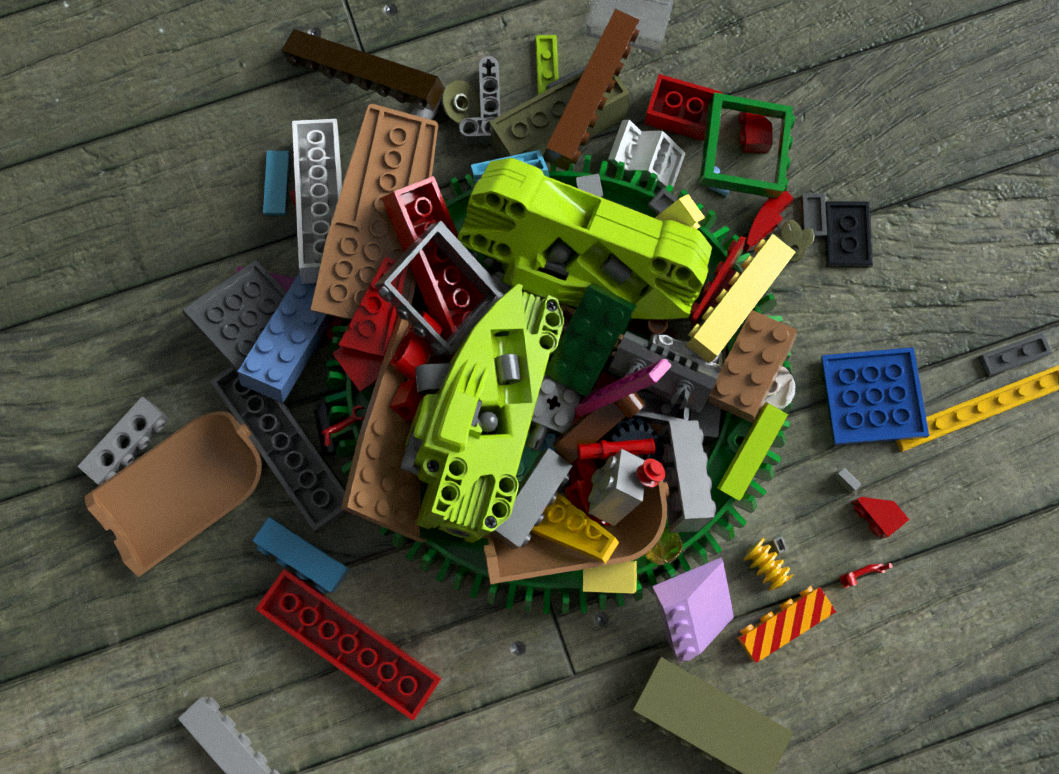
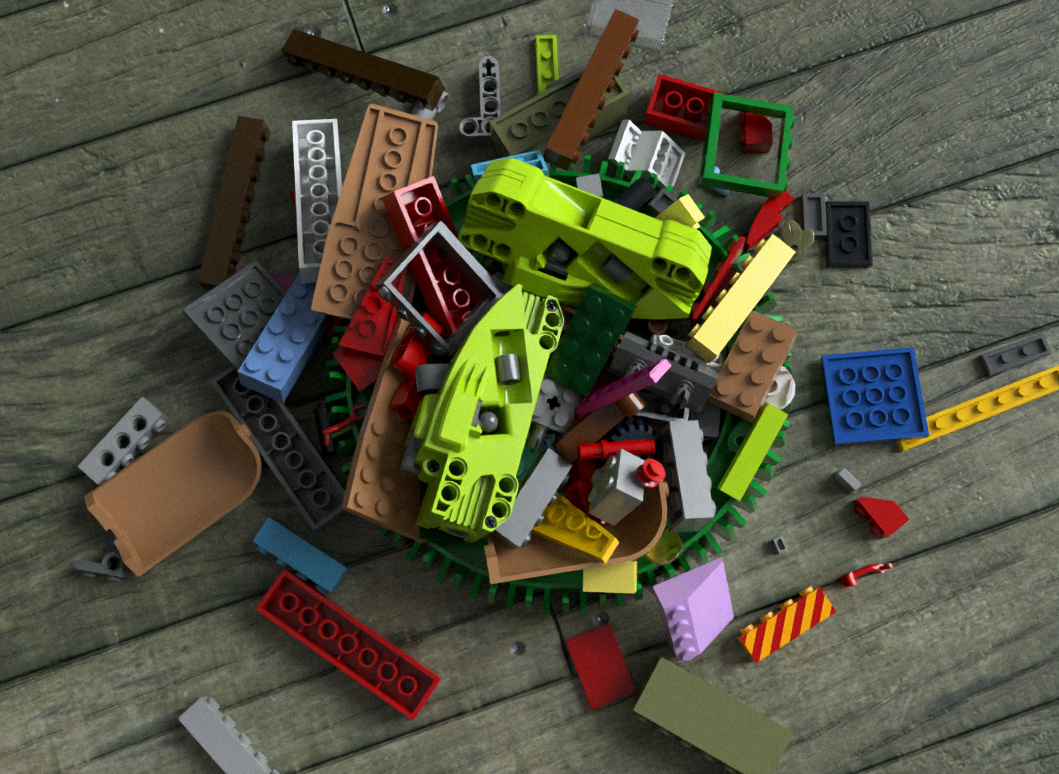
(106, 567): none -> dark grey plate
(234, 202): none -> dark brown brick
(276, 183): medium azure tile -> none
(466, 97): olive dish -> none
(600, 666): none -> red tile
(636, 194): none -> black brick
(767, 565): yellow piece -> none

